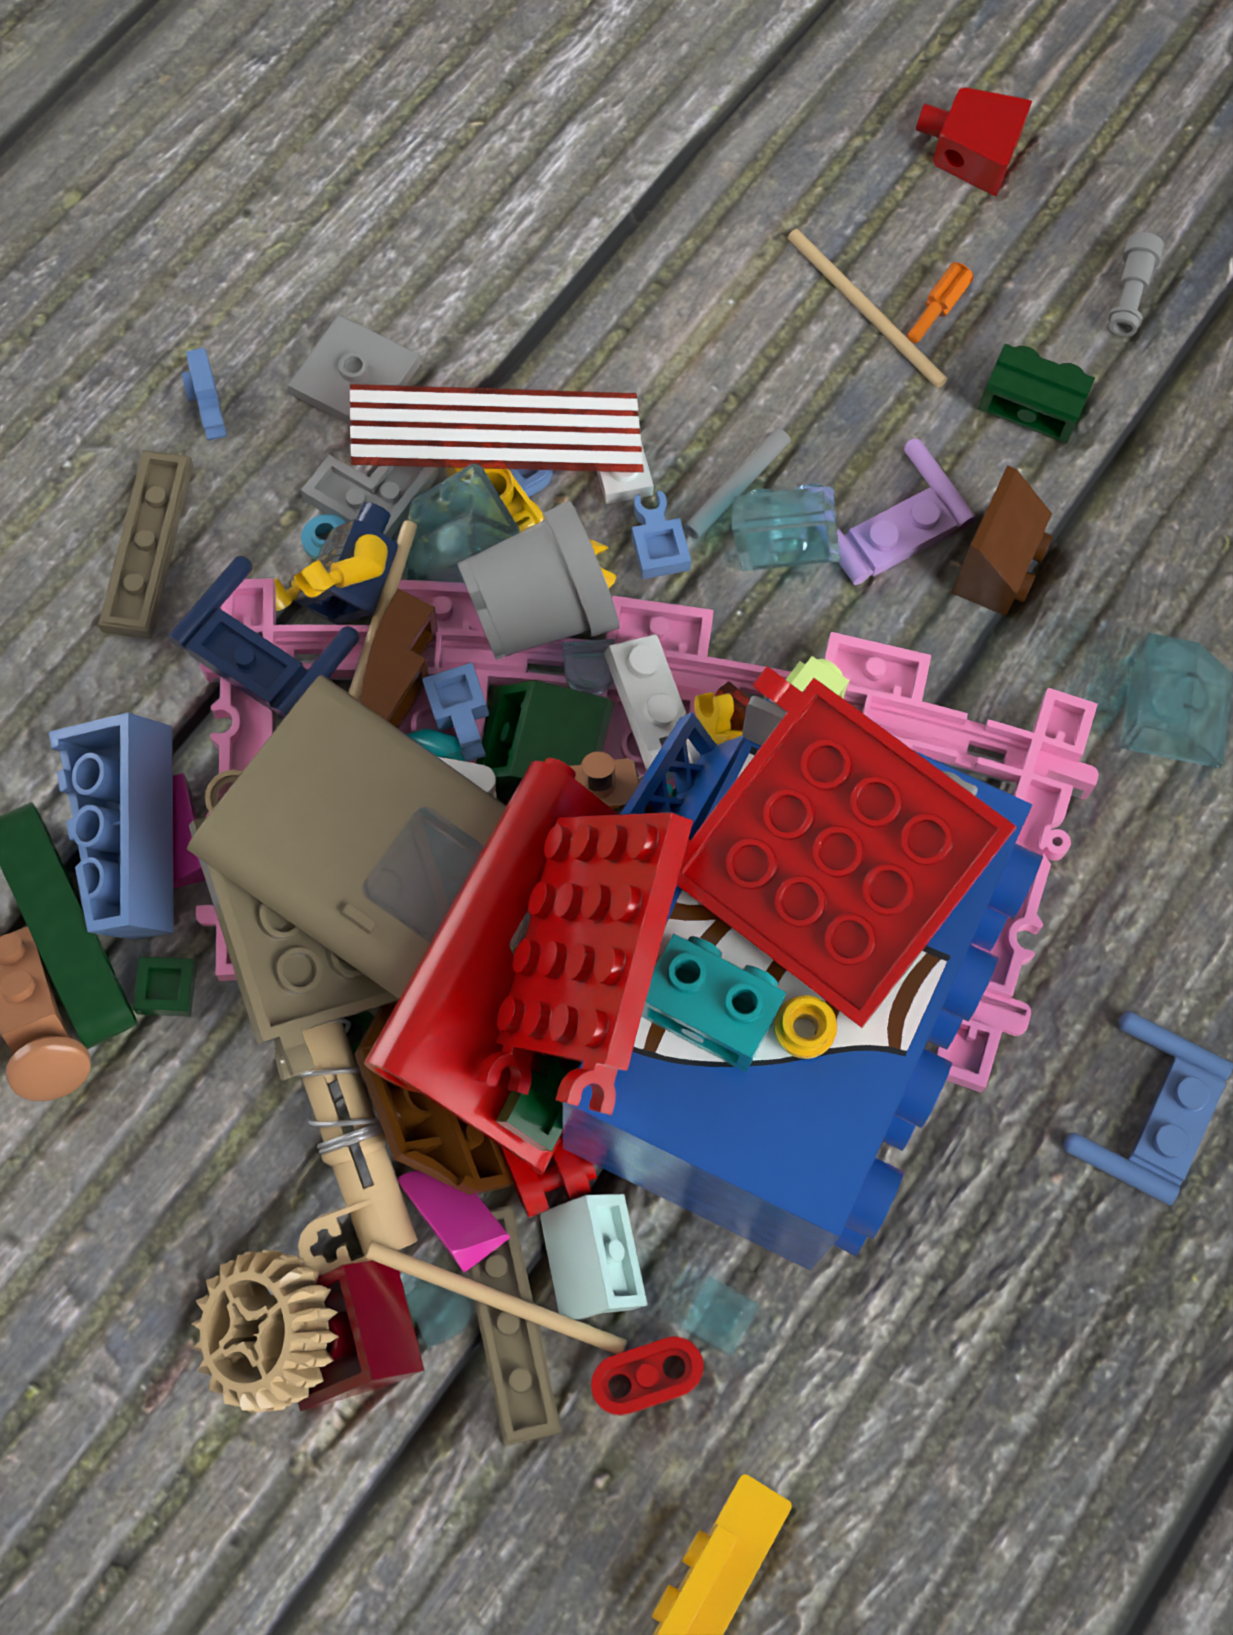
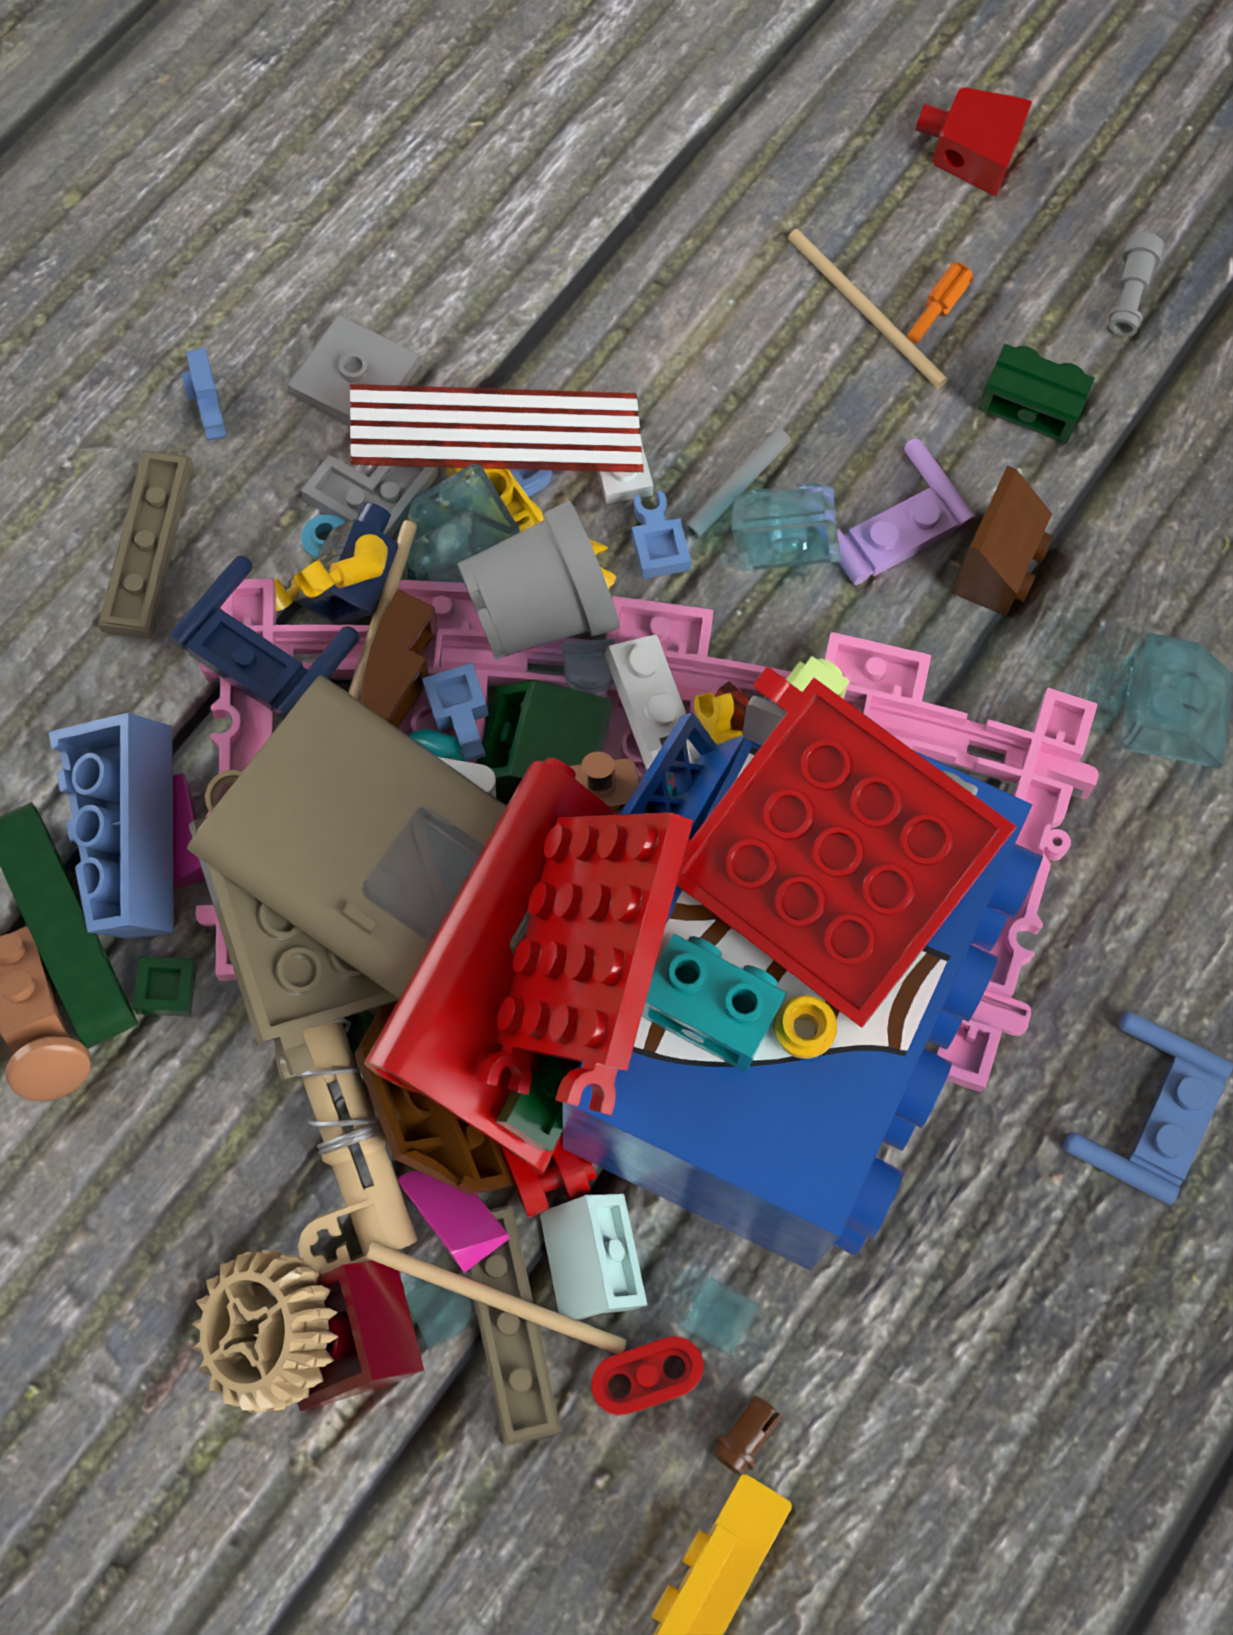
(747, 1436): none -> reddish brown pin

